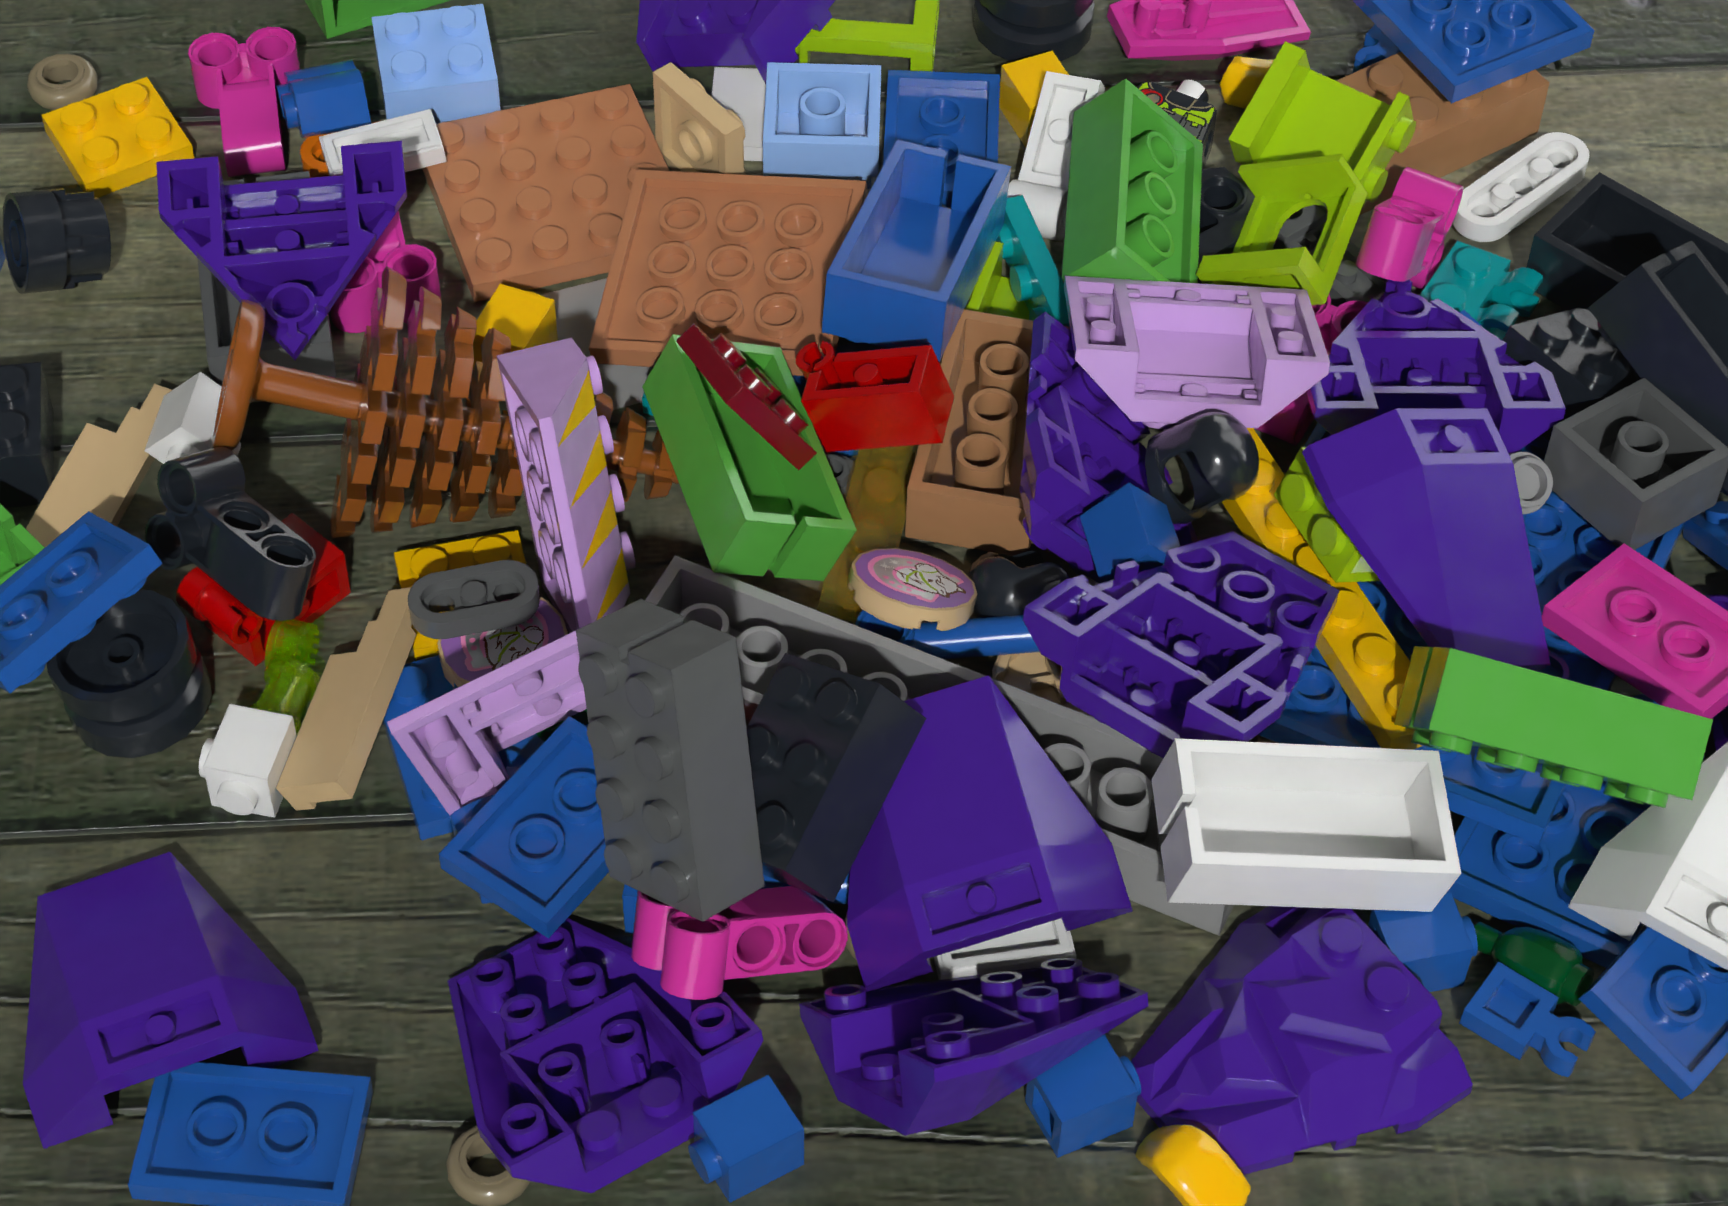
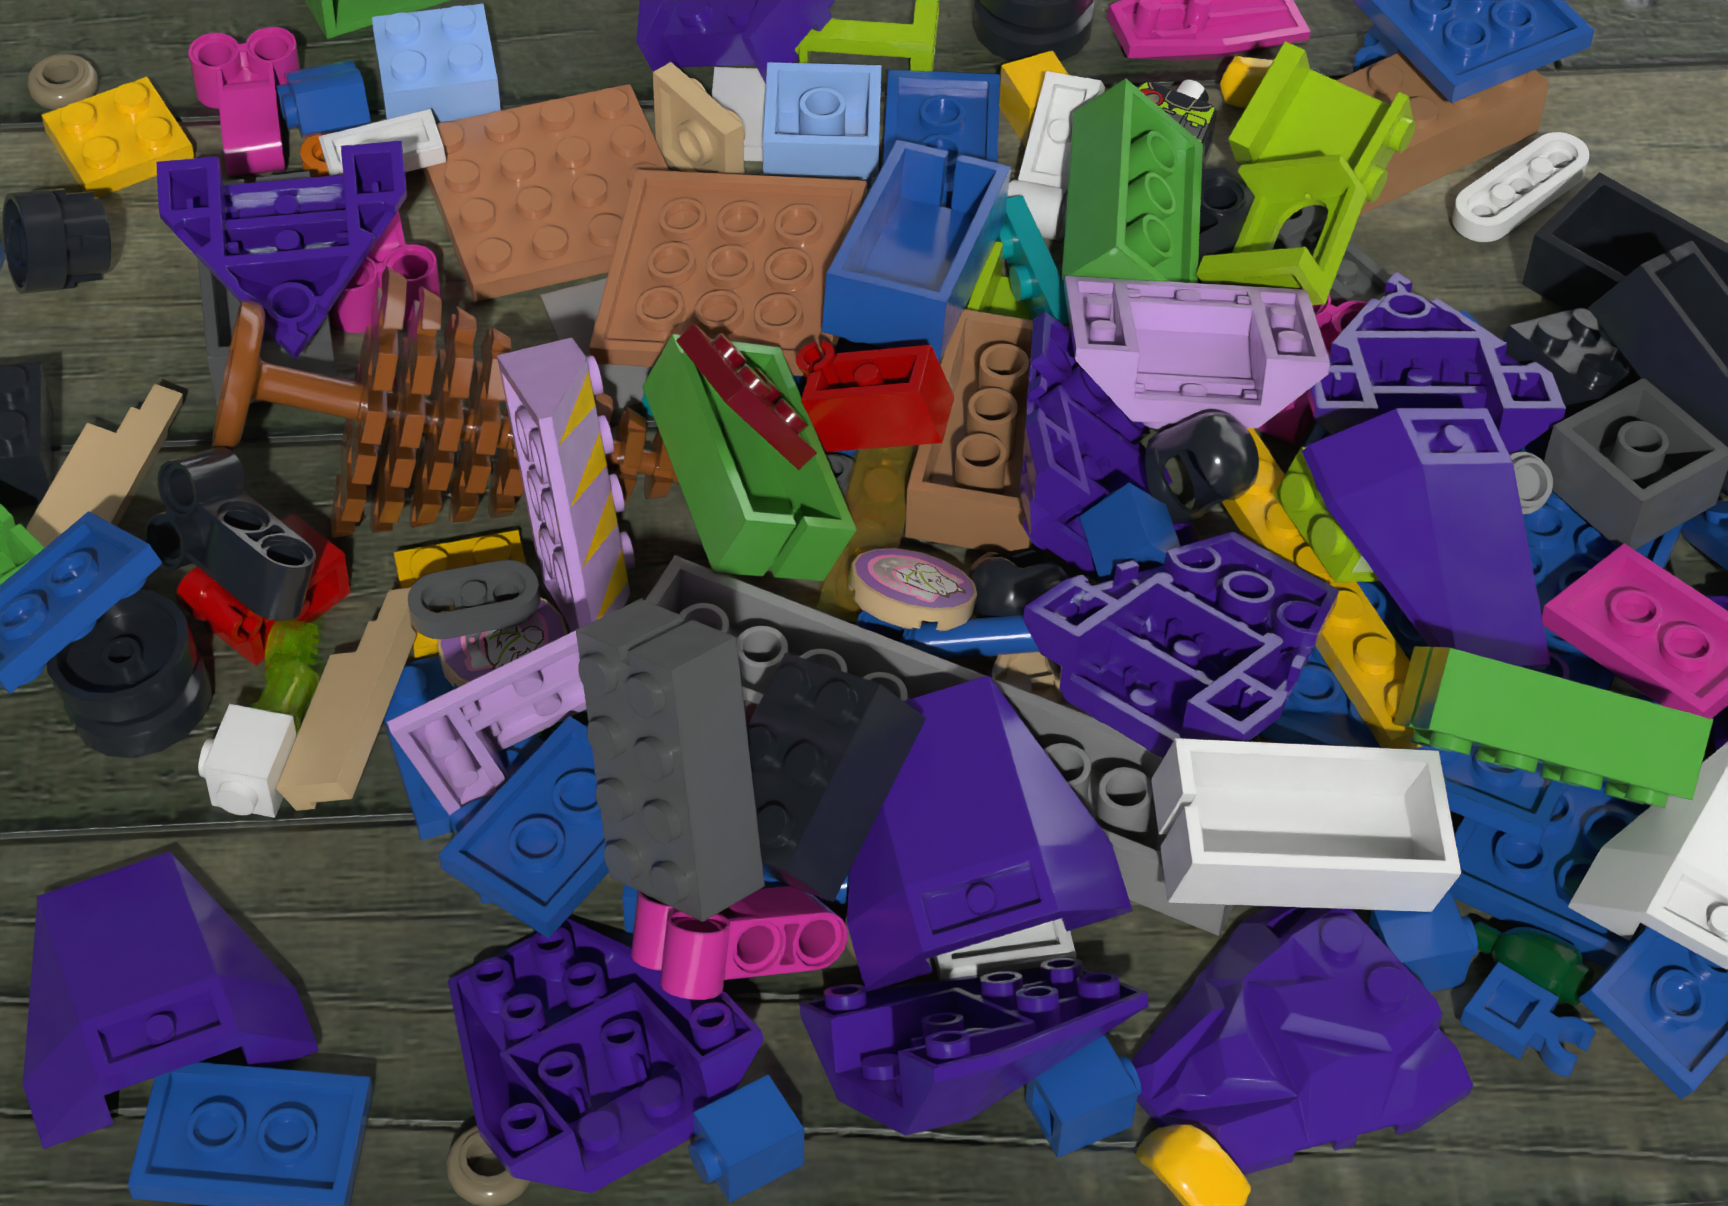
(186, 420): white brick -> none
(519, 315): yellow brick -> none
(1410, 229): dark pink piece -> none
(1475, 278): teal plate -> none

